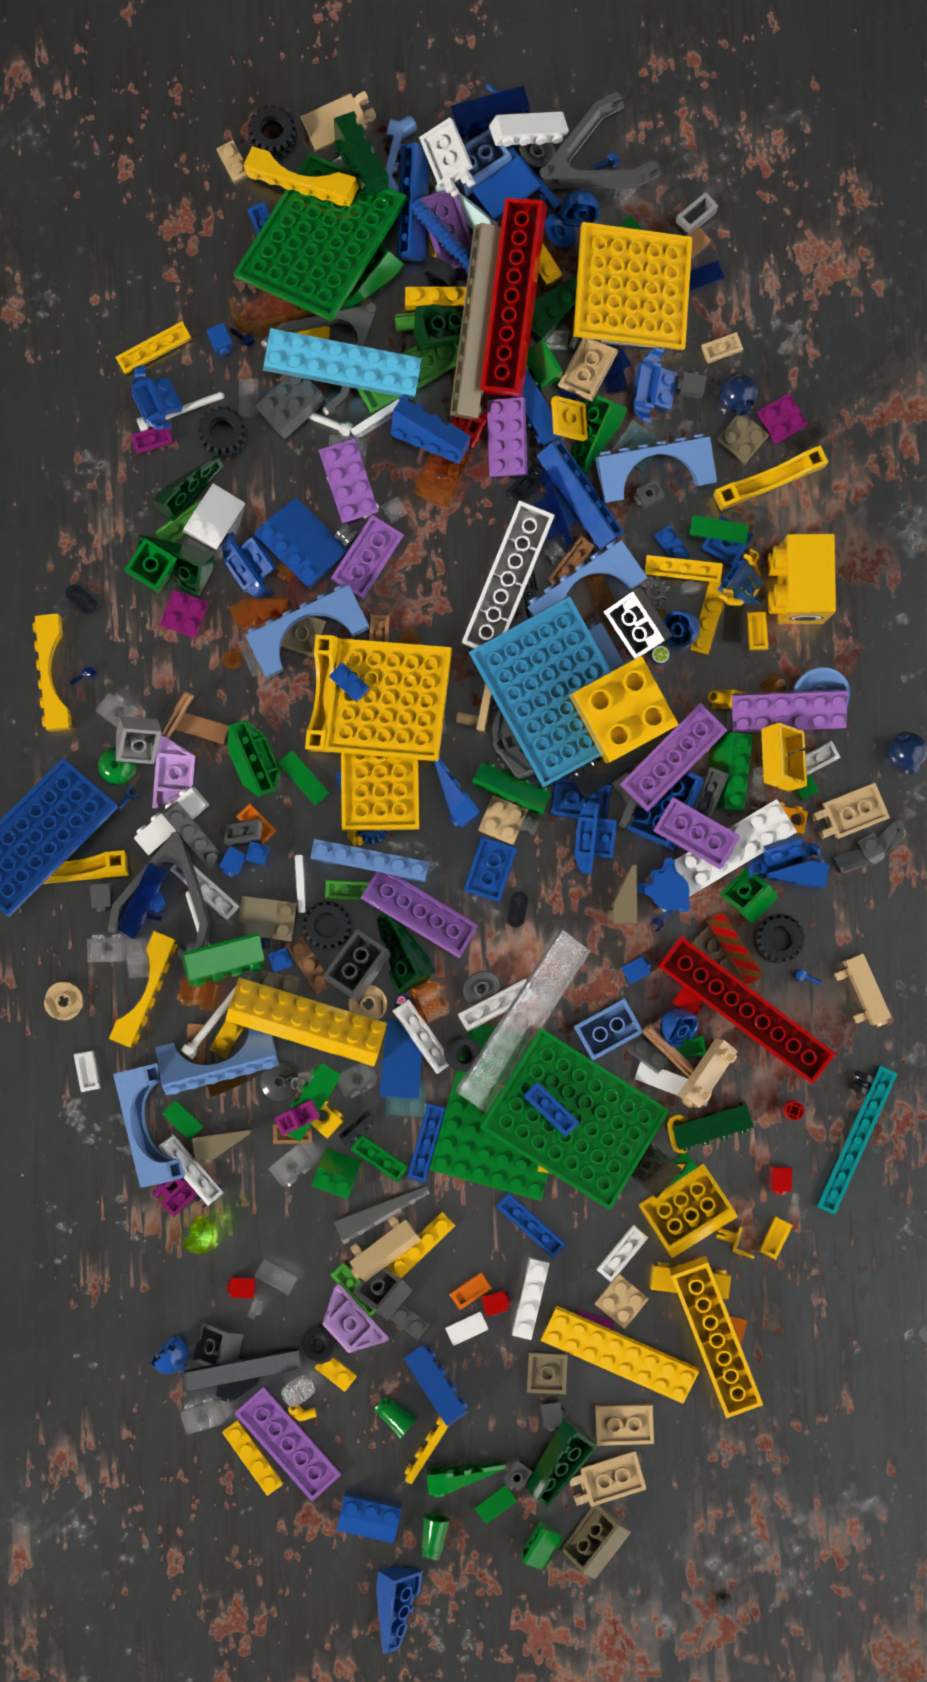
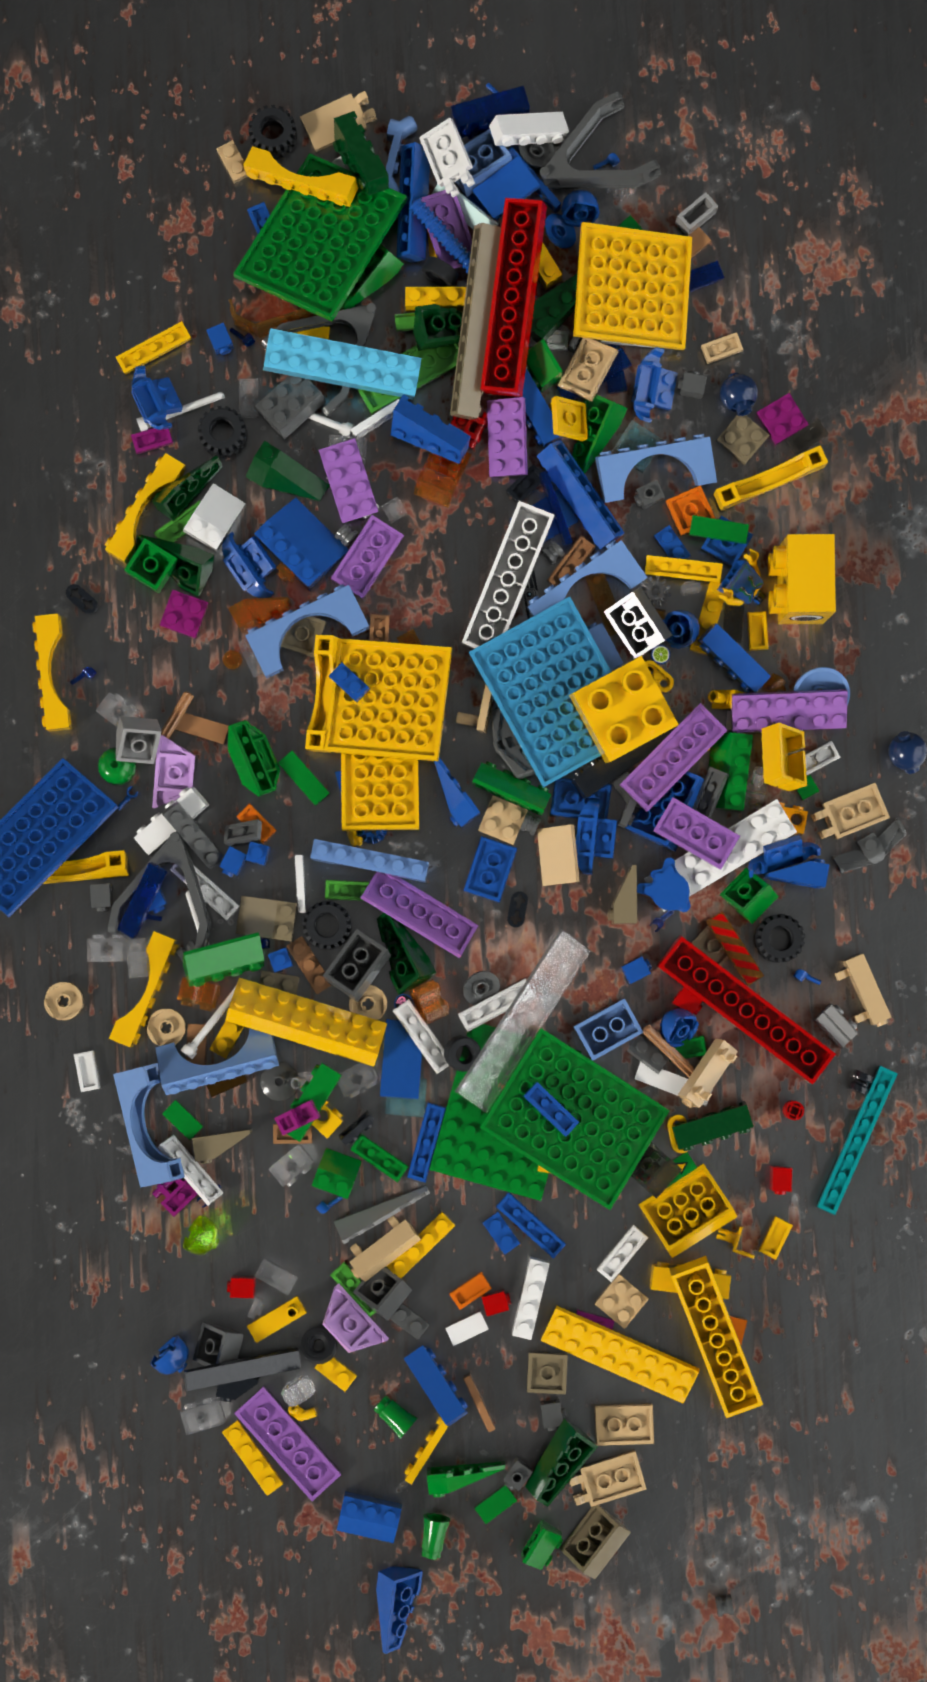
(123, 542): none -> yellow arch
(155, 1027): none -> tan plate
(276, 1319): none -> yellow piece
(280, 472): none -> dark green wedge
(323, 1207): none -> blue hand
(481, 1407): none -> medium nougat tile
(501, 1233): none -> blue plate
(558, 855): none -> tan tile
(660, 674): none -> yellow plate
(686, 505): none -> orange plate
(733, 658): none -> blue brick
(836, 1025): none -> light grey brick

